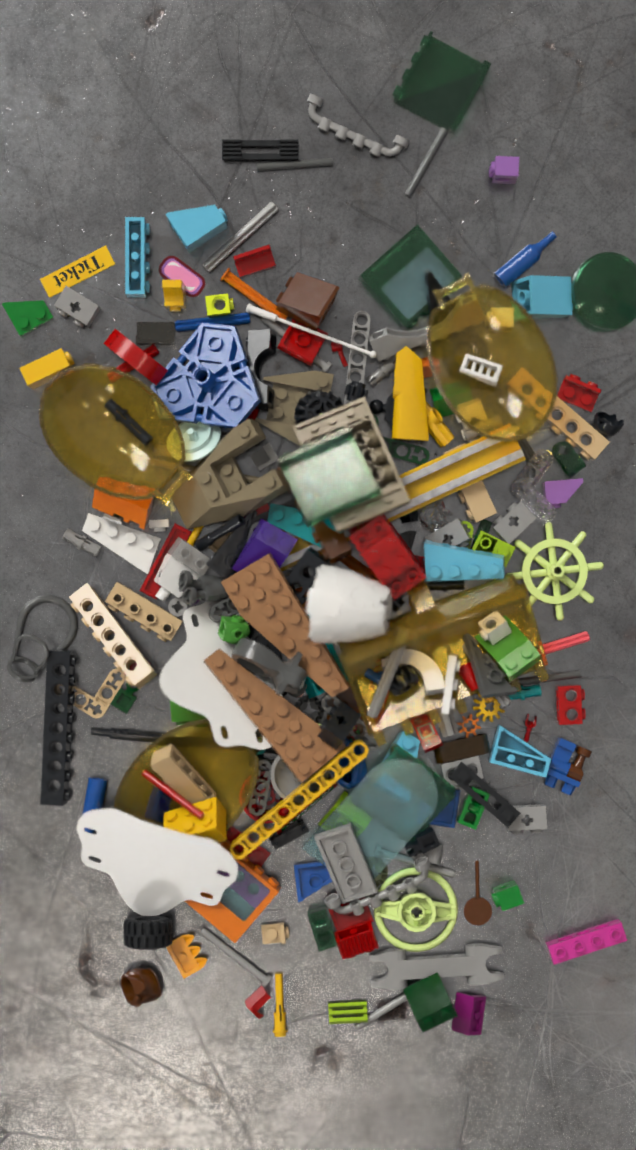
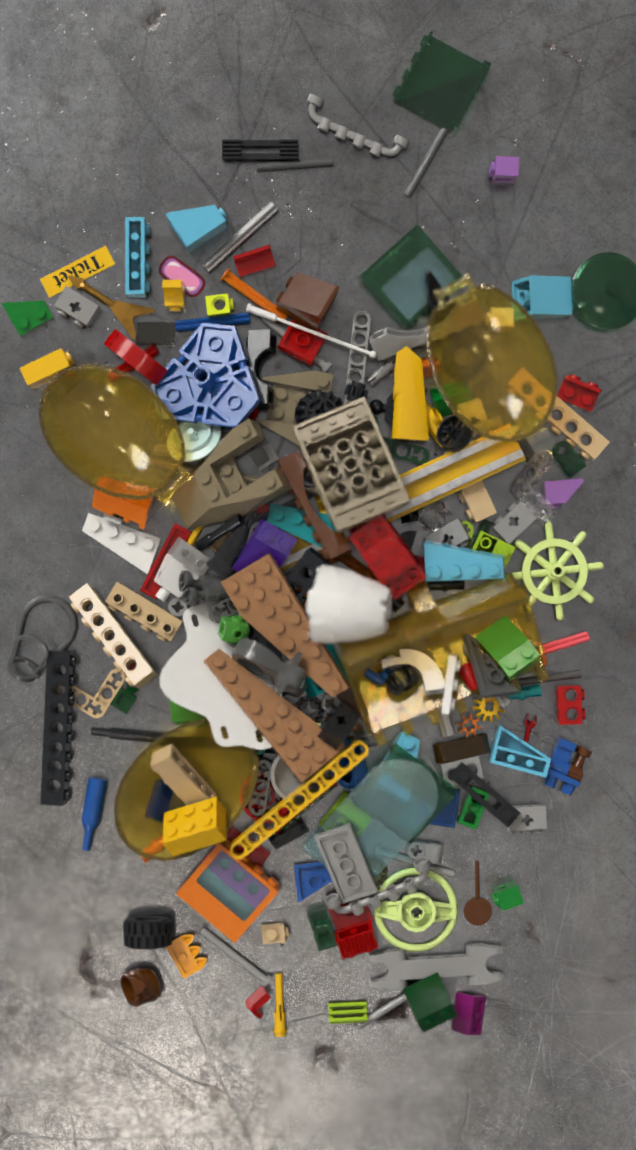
(81, 542): light grey pin -> none
(112, 406): black pin -> none
(123, 311): none -> pearl gold piece
(152, 863): white piece -> none
(159, 525): white plate -> none
(173, 794): red bar -> none
(328, 476): clear light blue panel -> none
(338, 348): red hand -> none
(385, 682): light grey axle -> none
(424, 841): black plate -> none
(426, 732): tile -> none
(456, 434): none -> black wheel
(478, 375): white slope -> none
(494, 628): white brick -> none
(522, 261): blue piece -> none
(586, 941): dark pink brick -> none
(607, 424): black hair -> none

